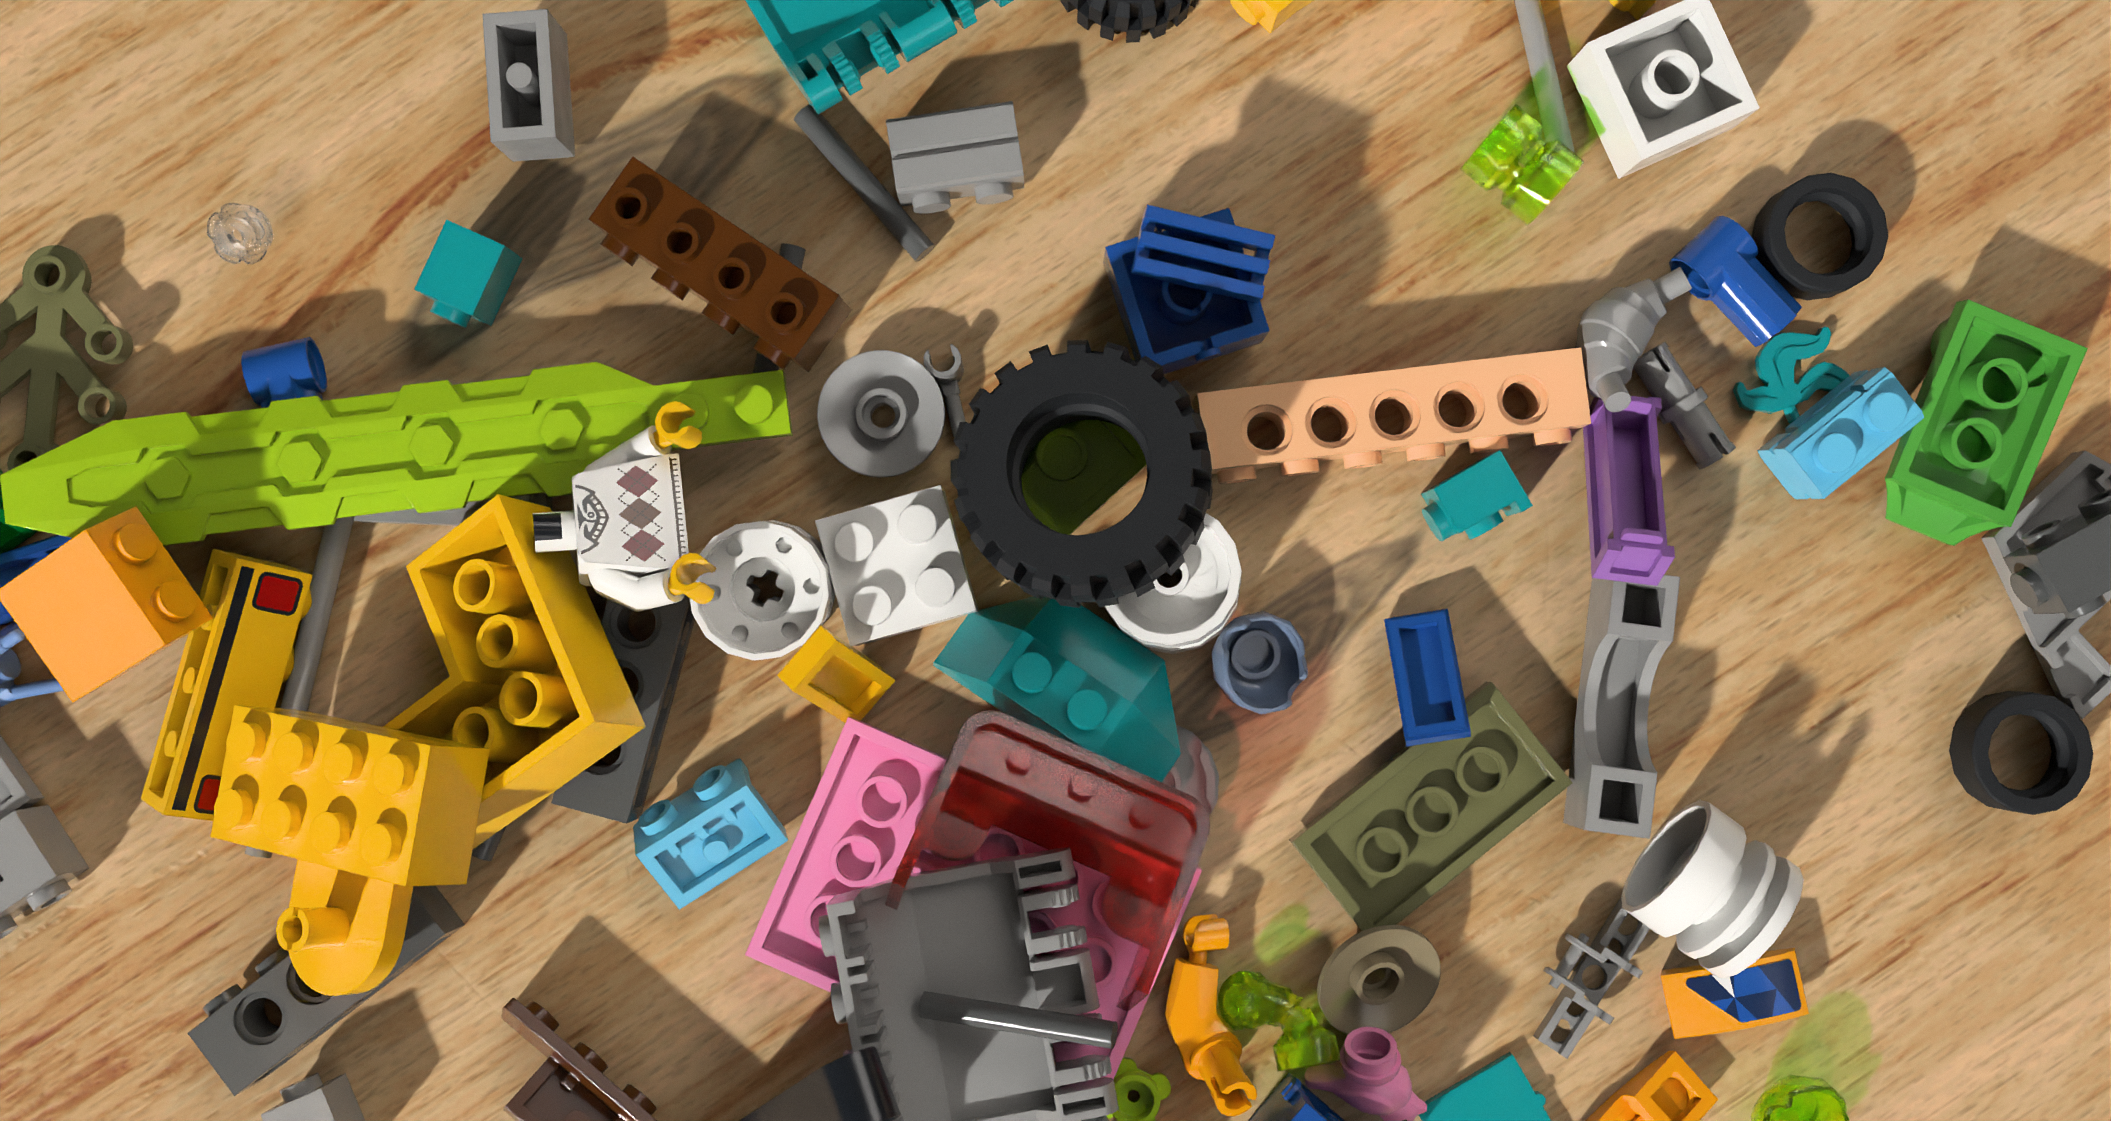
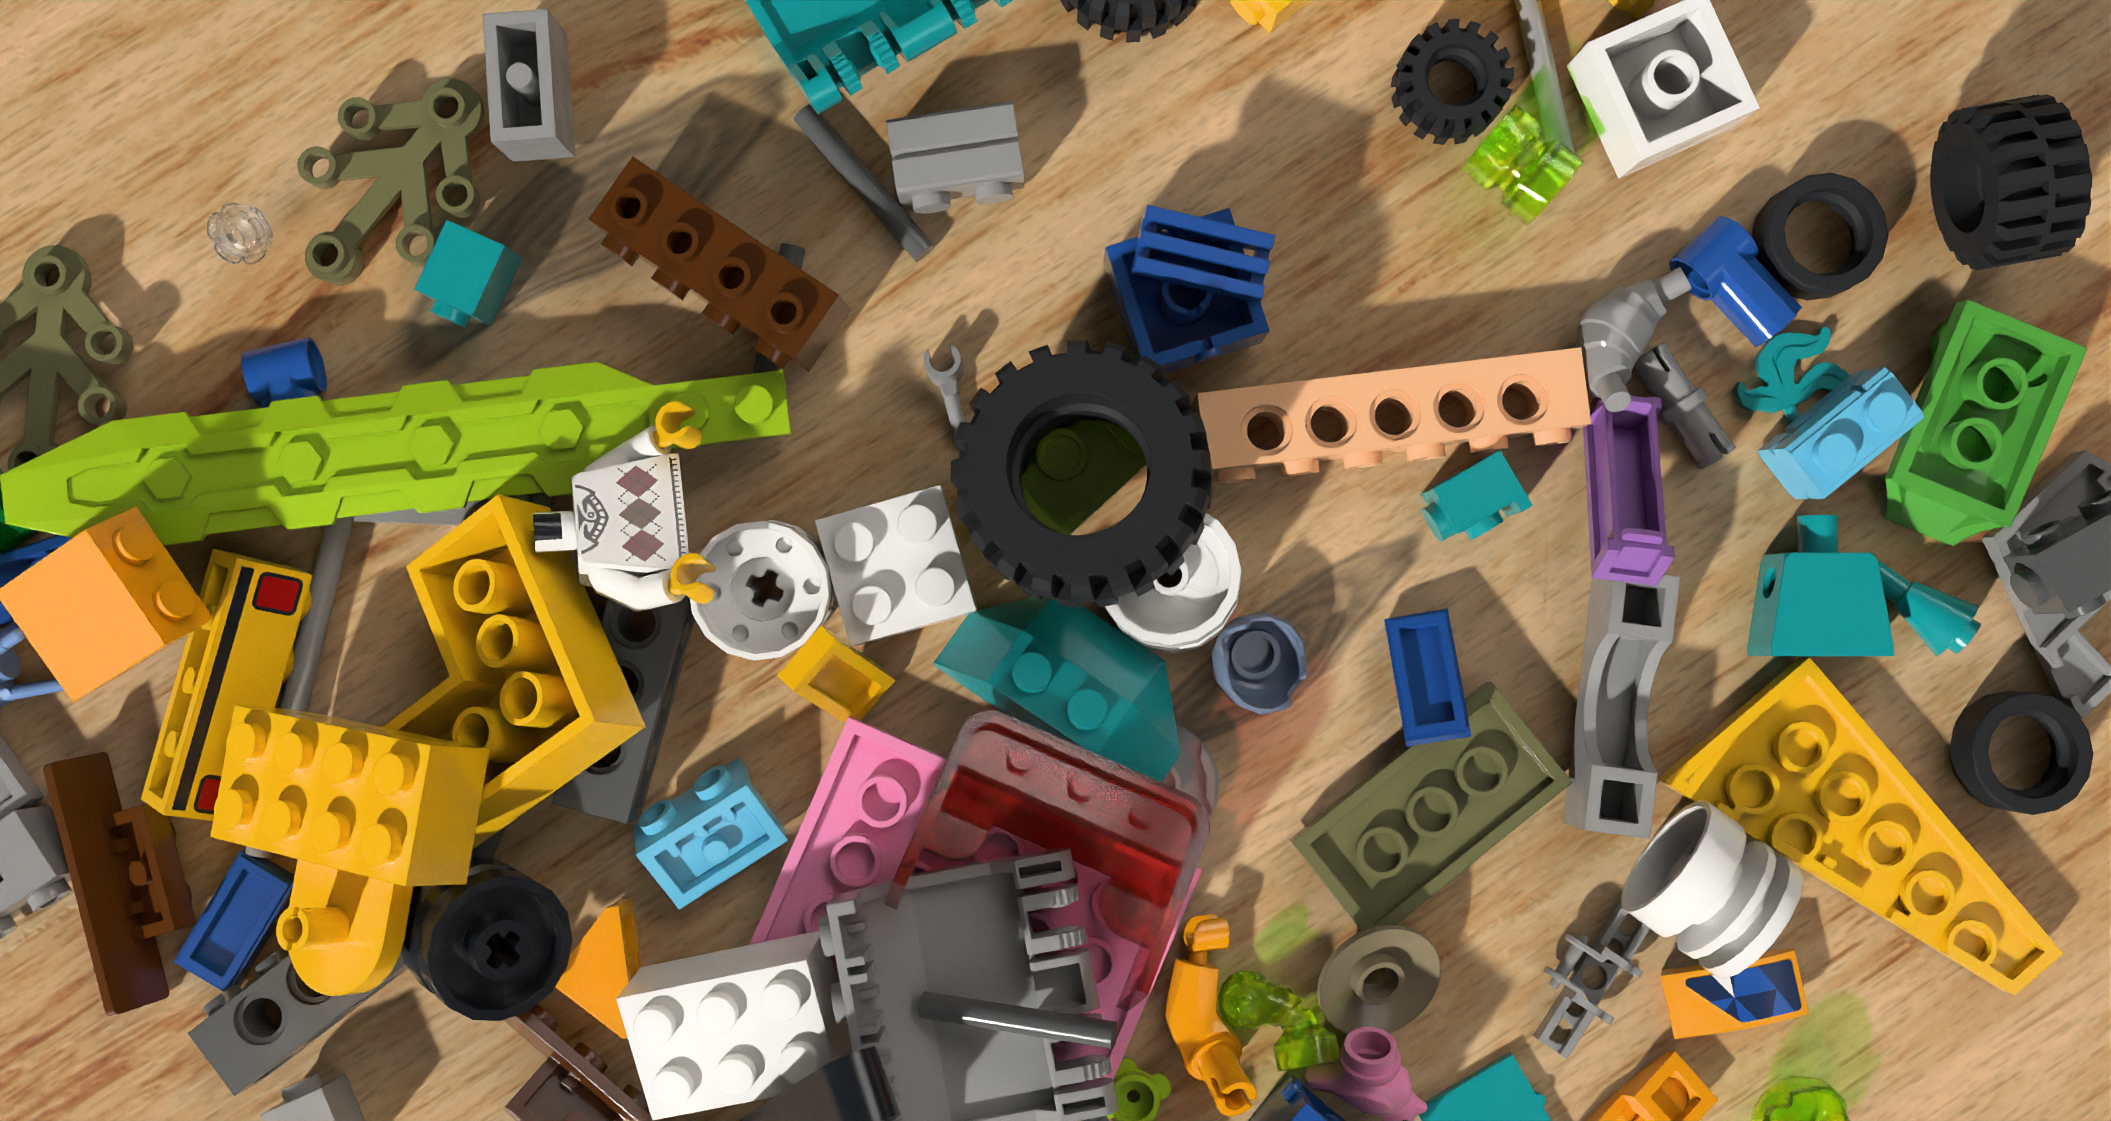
(122, 879): none -> reddish brown bracket
(237, 921): none -> blue tile
(399, 173): none -> olive plant
(489, 942): none -> black wheel
(604, 965): none -> light orange slope
(732, 1024): none -> white brick
(876, 381): light grey dish -> none
(1473, 52): none -> black tyre
(1819, 599): none -> teal torso
(1840, 805): none -> yellow wing
(1934, 615): none -> teal cone
(2010, 181): none -> black tyre

